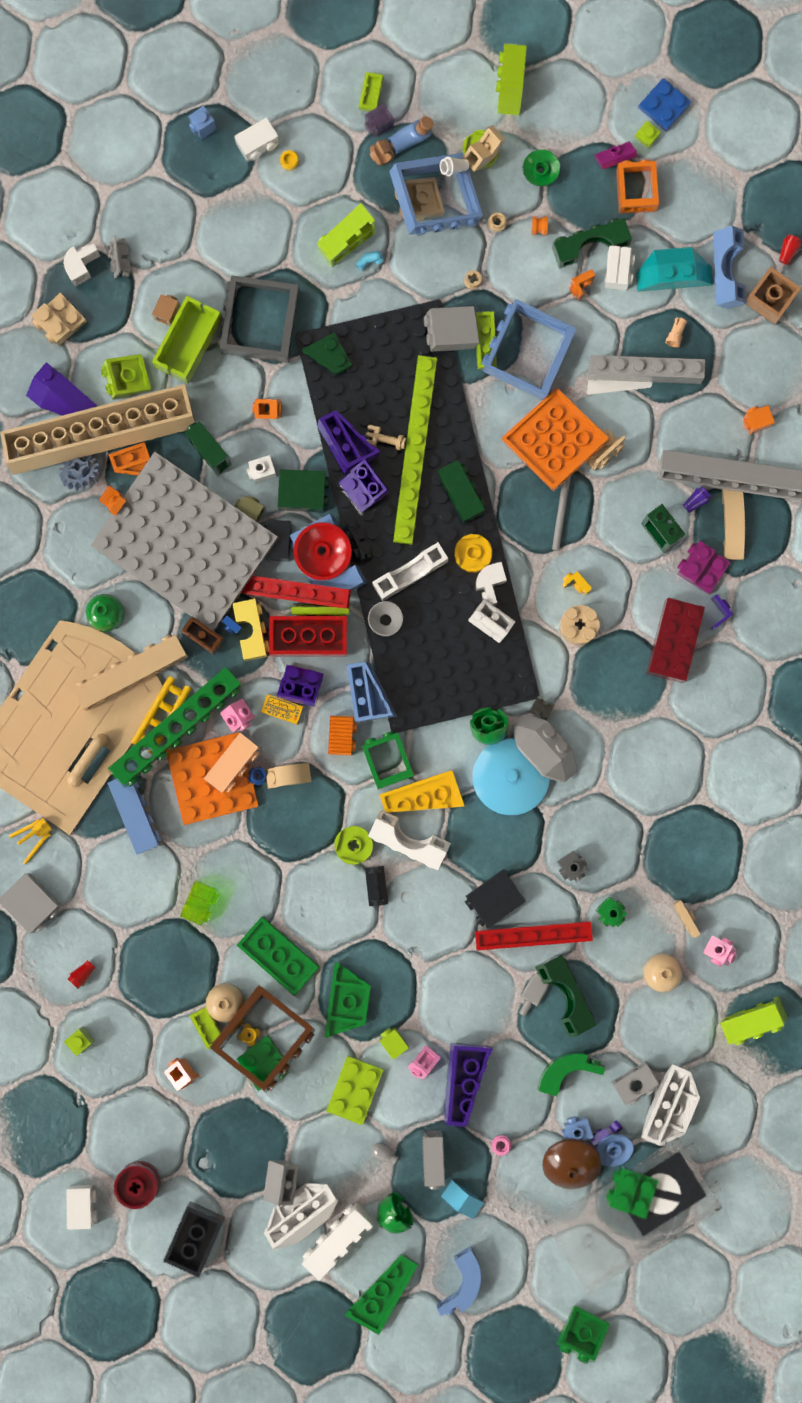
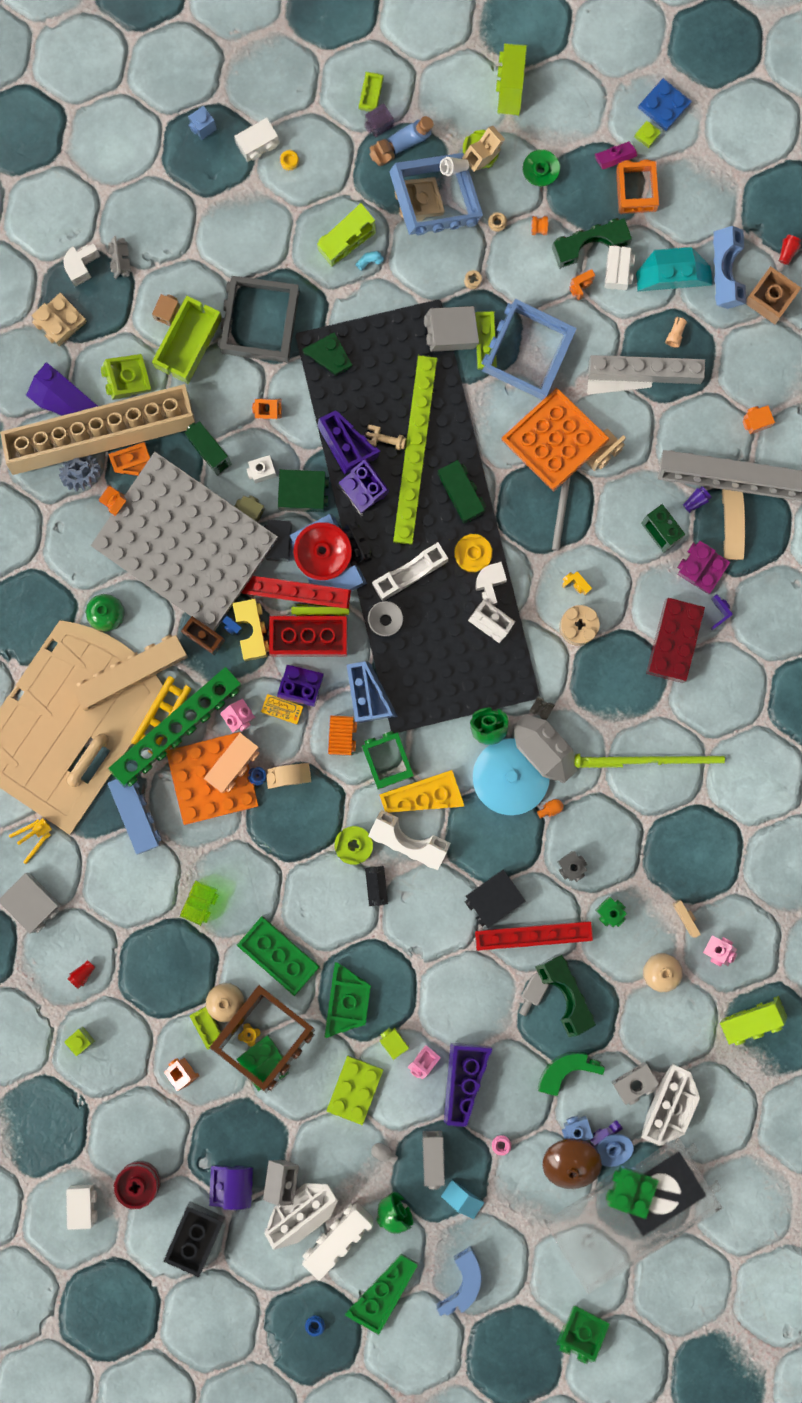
(231, 1187): none -> dark purple brick
(314, 1331): none -> blue plate
(551, 808): none -> orange cylinder
(617, 762): none -> lime bar

